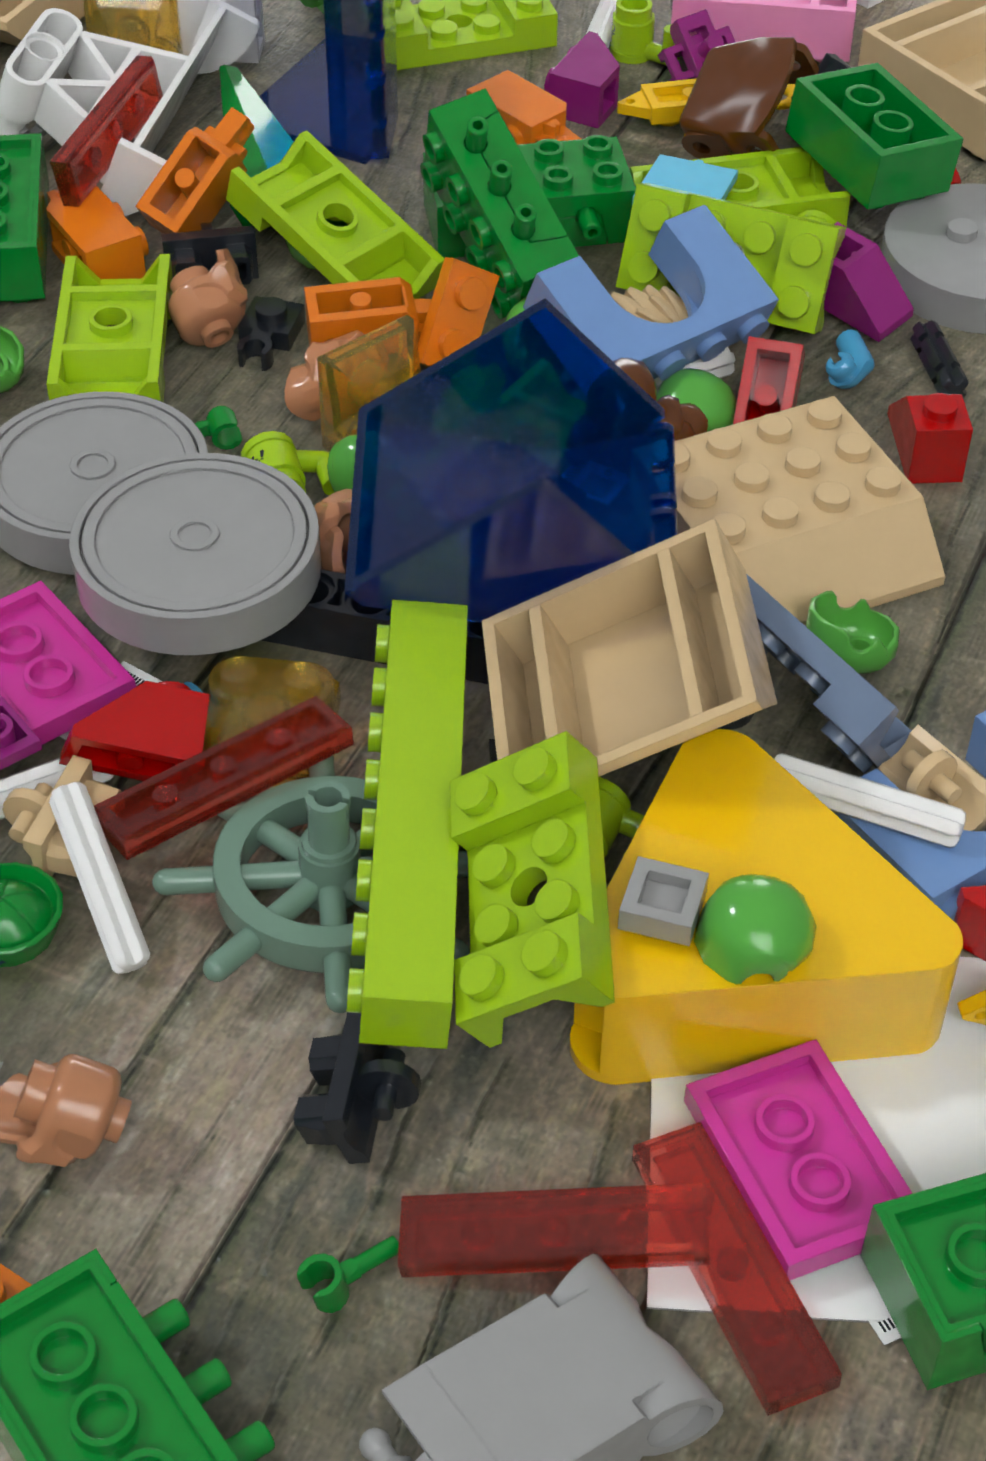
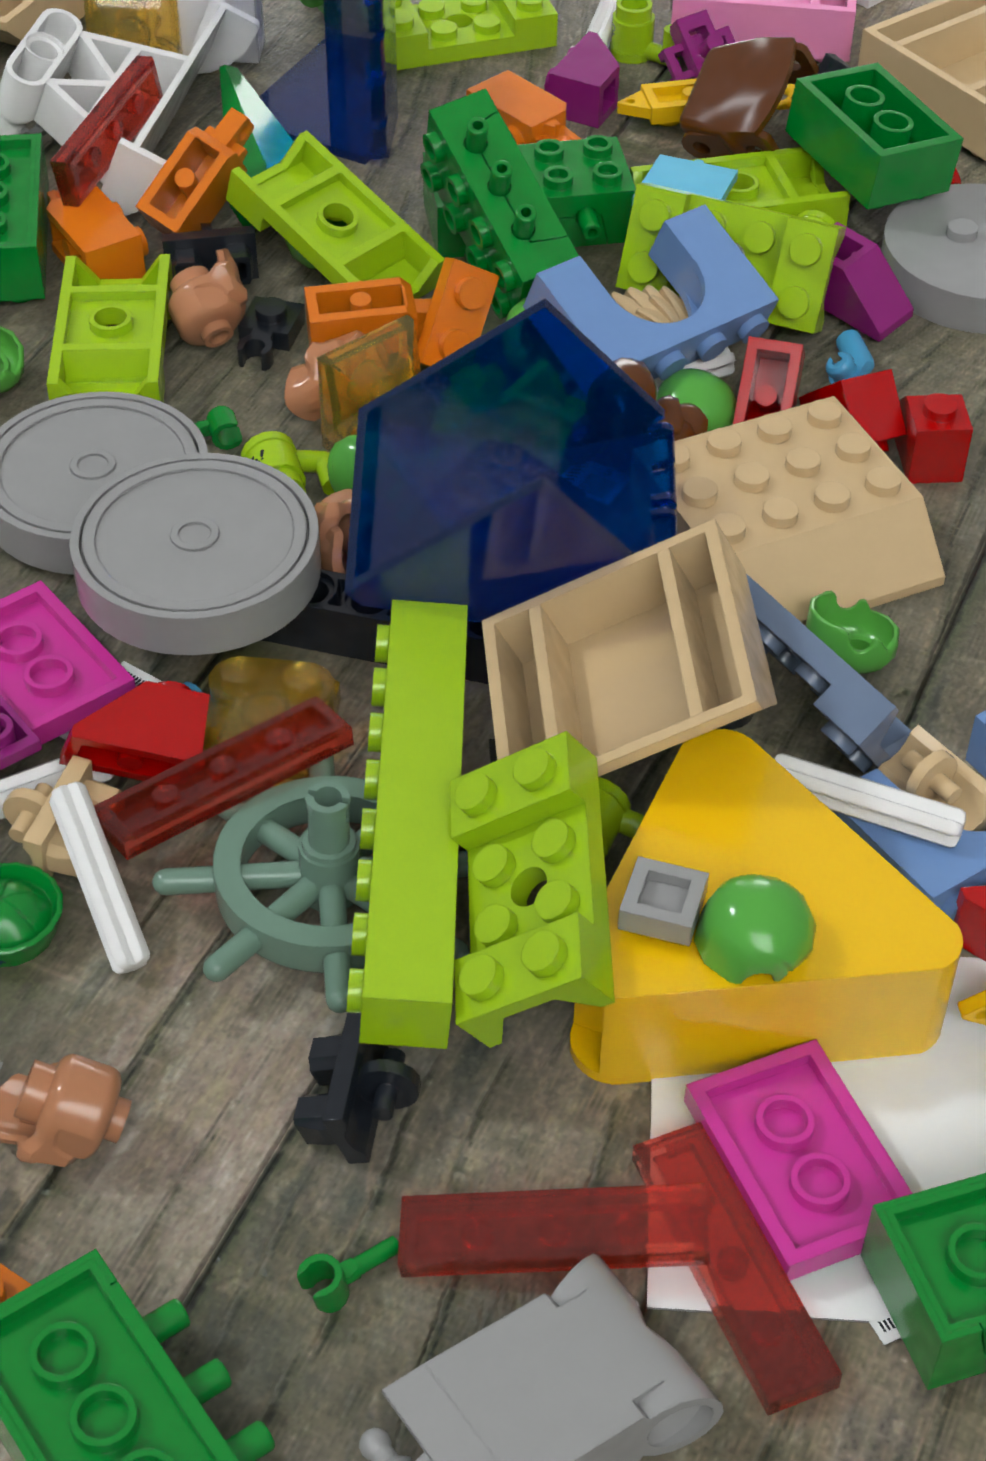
(871, 401): none -> red slope
(939, 359): black axle -> none

